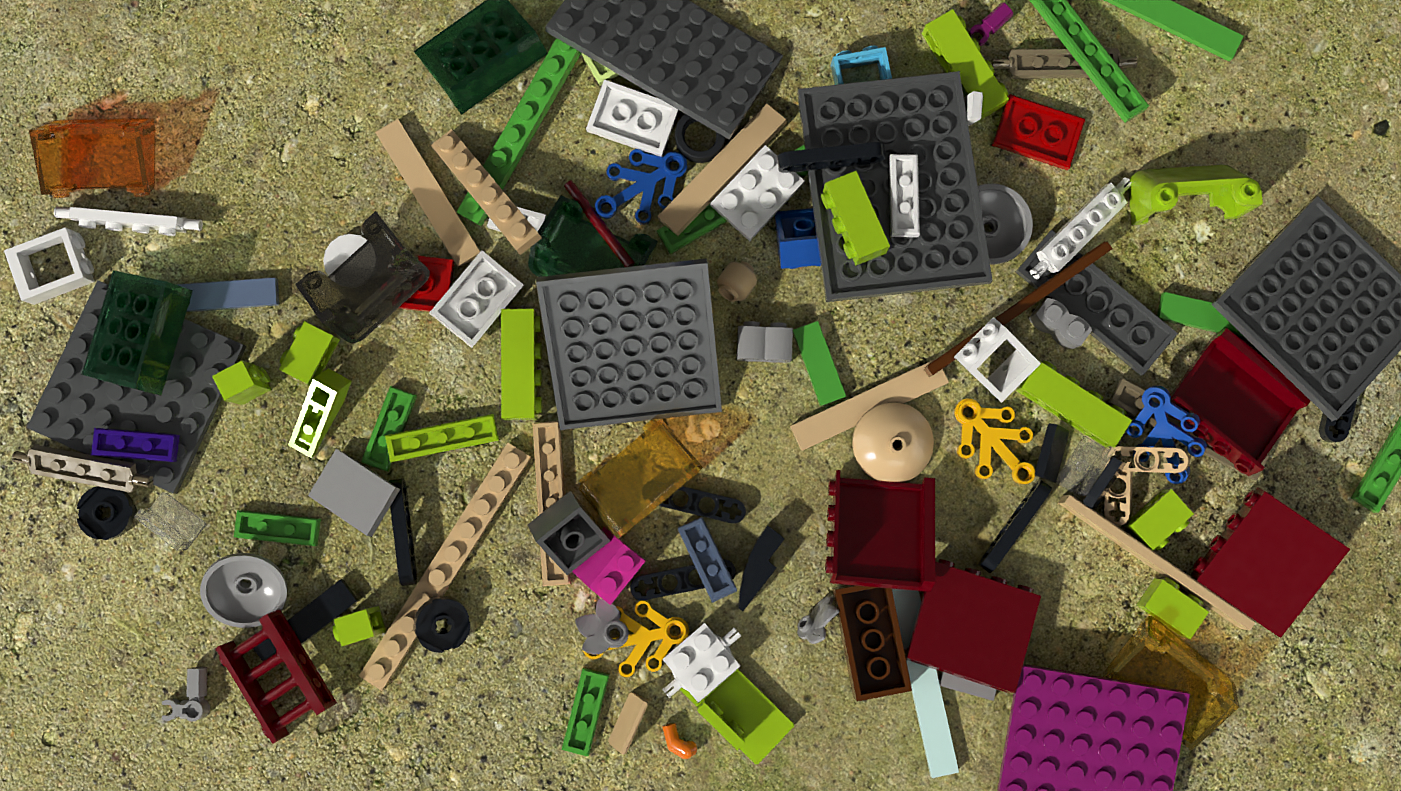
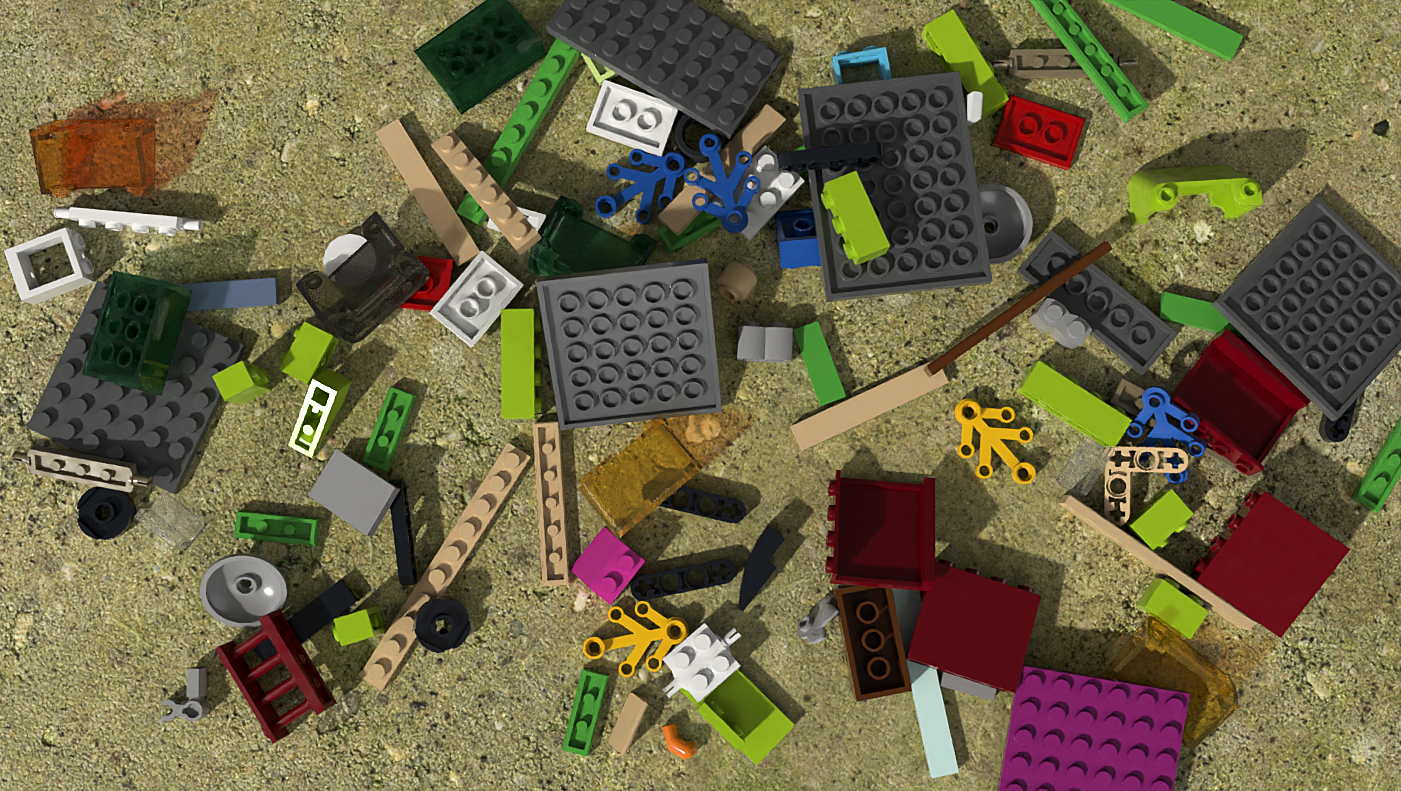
(135, 445): dark purple tile -> none
(441, 438): lime tile -> none
(568, 533): dark grey slope -> none
(599, 224): dark red bar -> none
(599, 625): light grey plate -> none
(707, 559): sand blue tile -> none
(723, 188): none -> blue plant
(878, 431): tan dish -> none
(904, 195): white tile -> none
(992, 22): magenta bar -> none
(1010, 372): white window -> none
(1015, 526): black beam -> none
(1052, 452): black tile -> none
(1081, 228): white plate -> none
(1104, 482): black tile -> none

